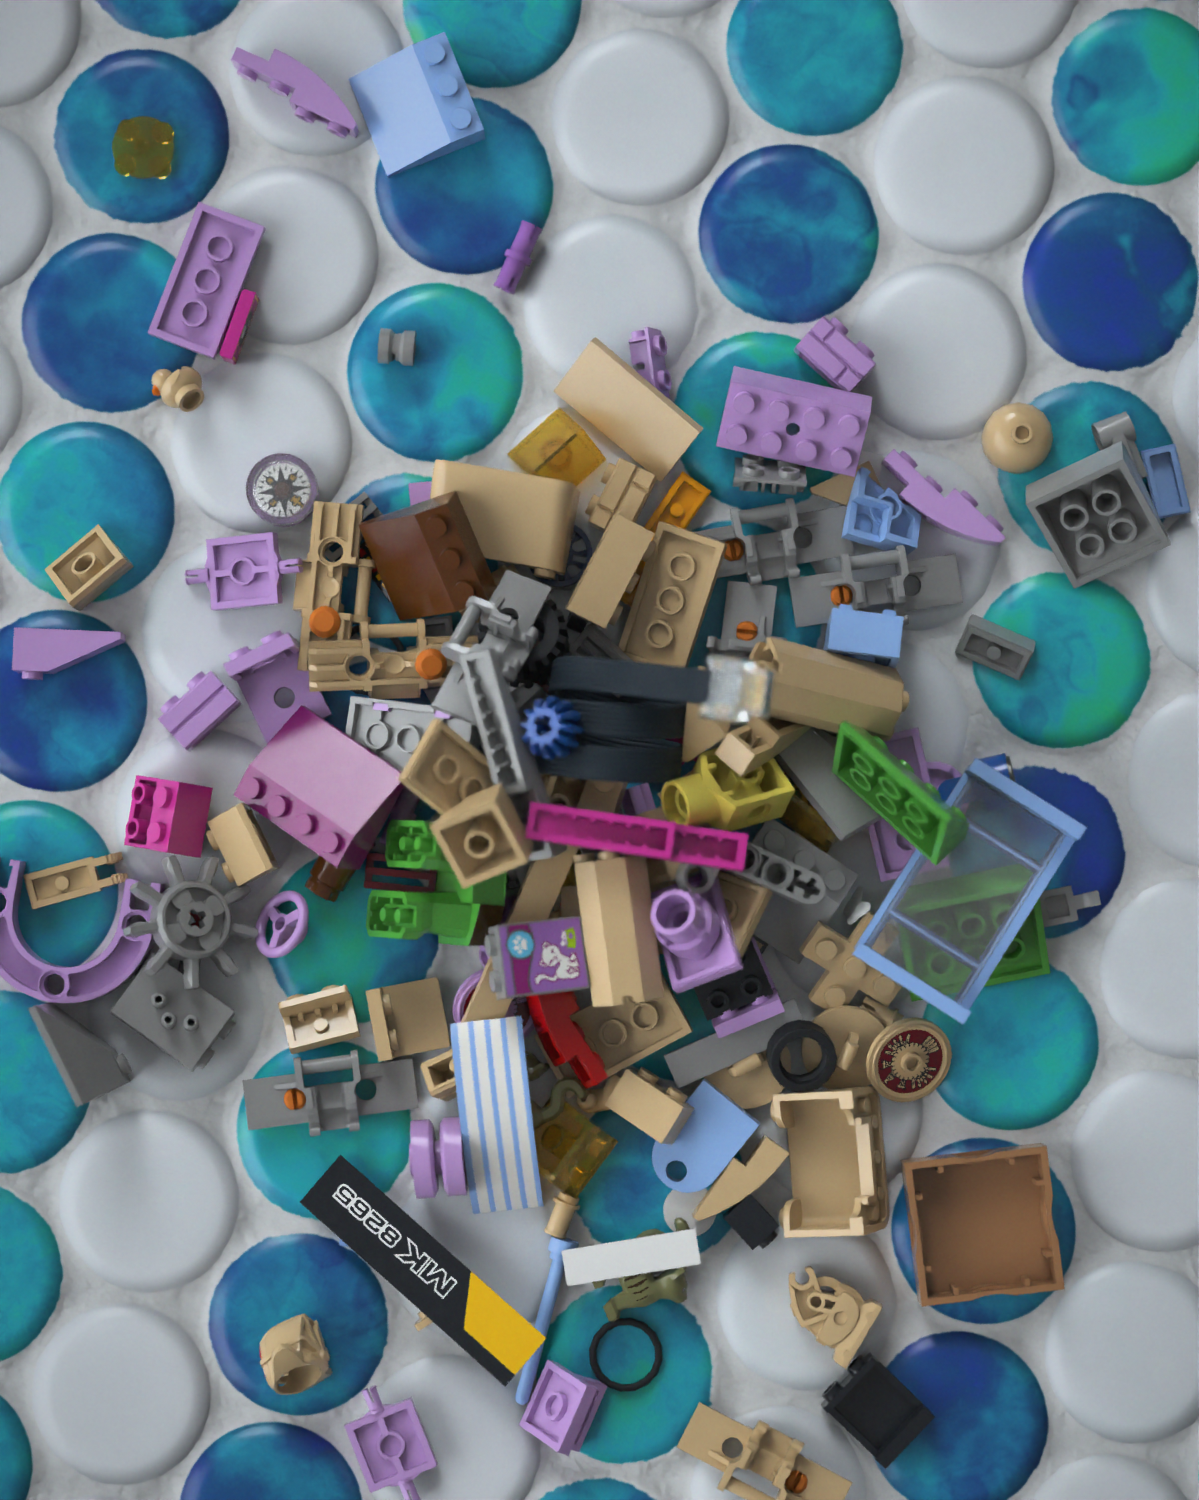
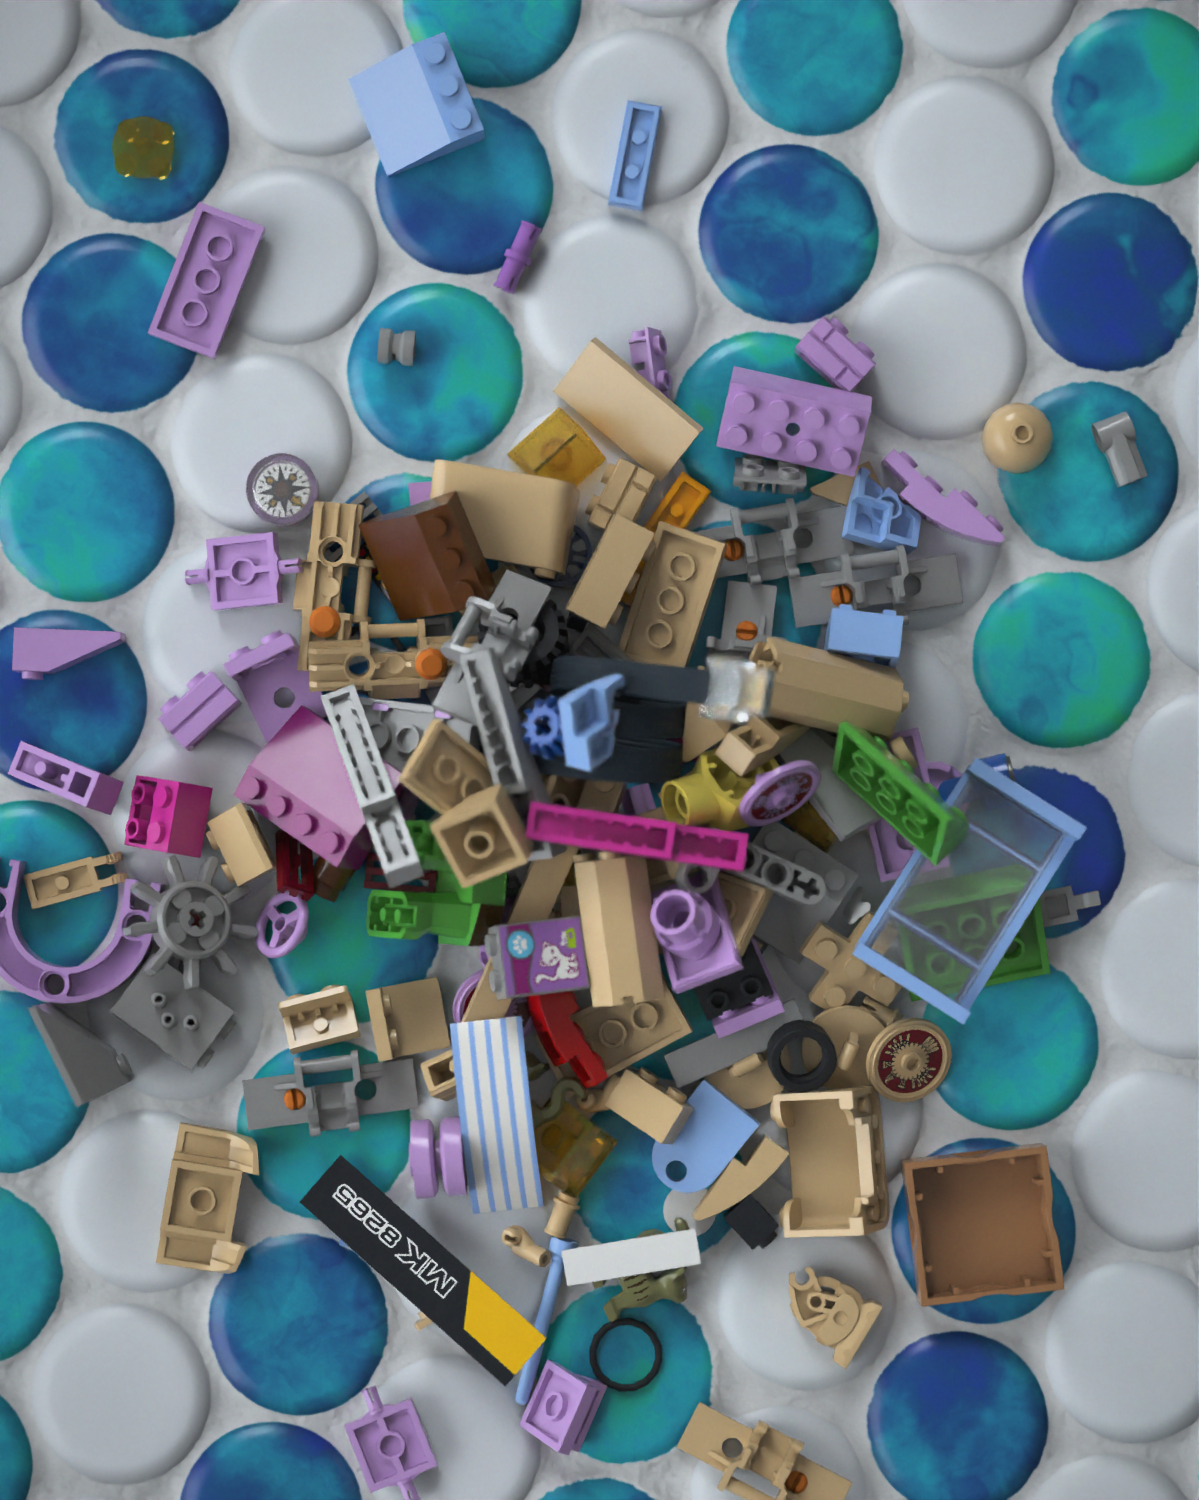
(65, 778): none -> lavender slope
(88, 568): tan slope -> none
(179, 388): tan animal -> none
(205, 1198): none -> tan piece
(239, 326): dark pink tile -> none
(287, 866): none -> dark red tile
(294, 1355): tan piece -> none
(310, 94): lavender slope -> none
(372, 786): none -> light grey slope
(524, 1247): none -> tan arm
(590, 722): none -> light blue slope
(635, 155): none -> light blue tile
(779, 793): none -> lavender shield
(876, 1409): black panel -> none
(902, 751): none -> tan tile
(995, 647): light grey slope -> none
(1096, 515): light grey slope -> none
(1165, 481): light blue tile -> none

